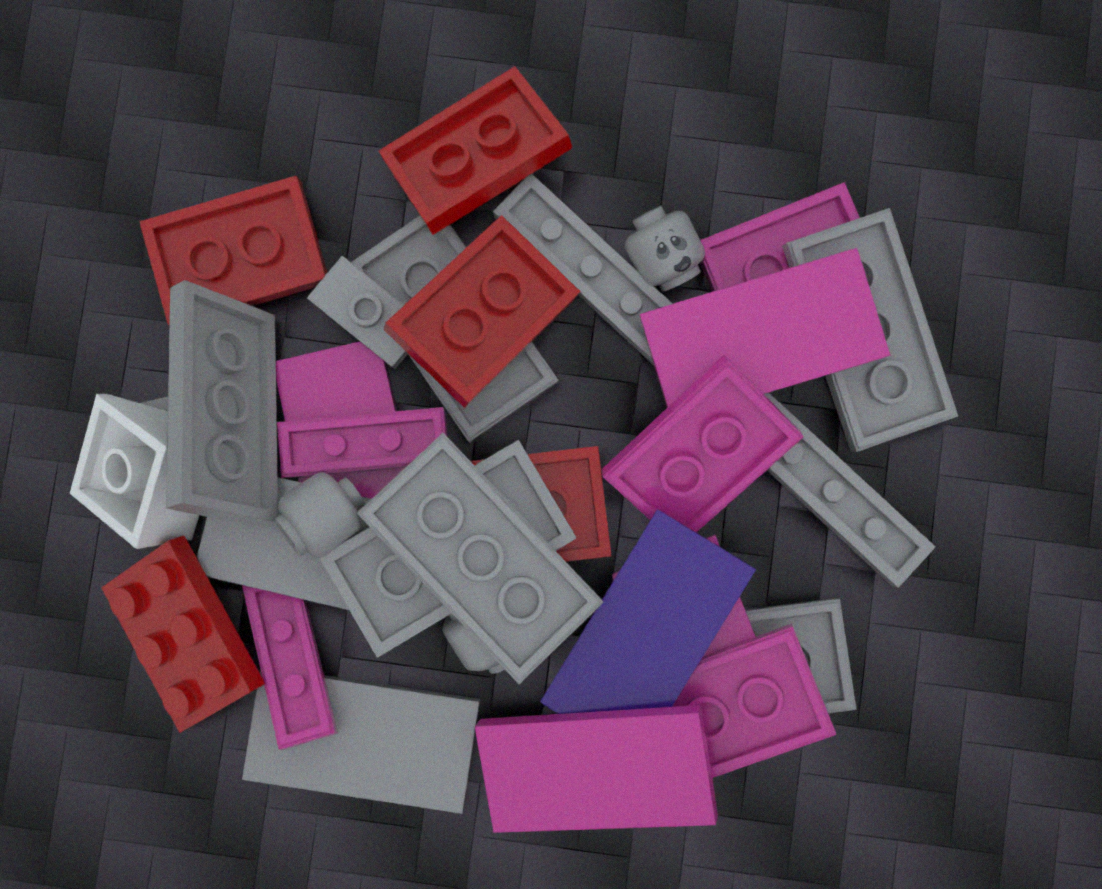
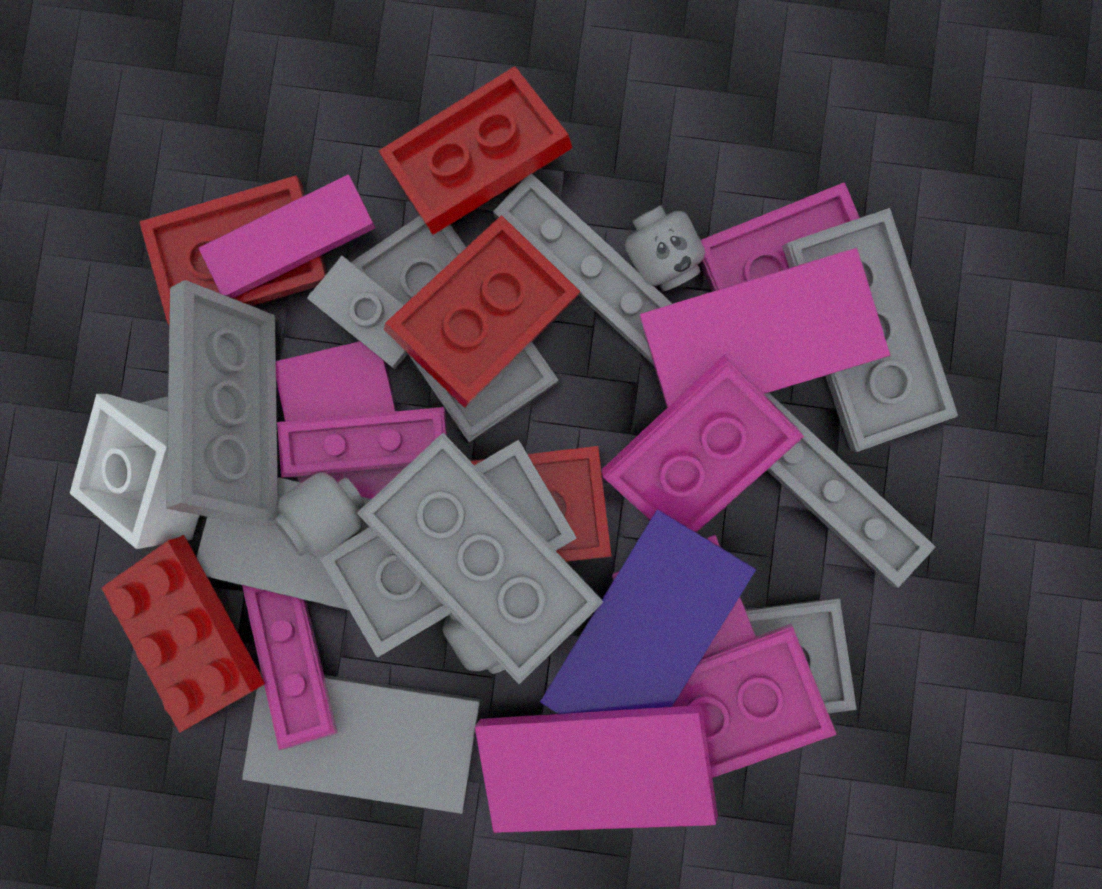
(287, 237): none -> dark pink tile

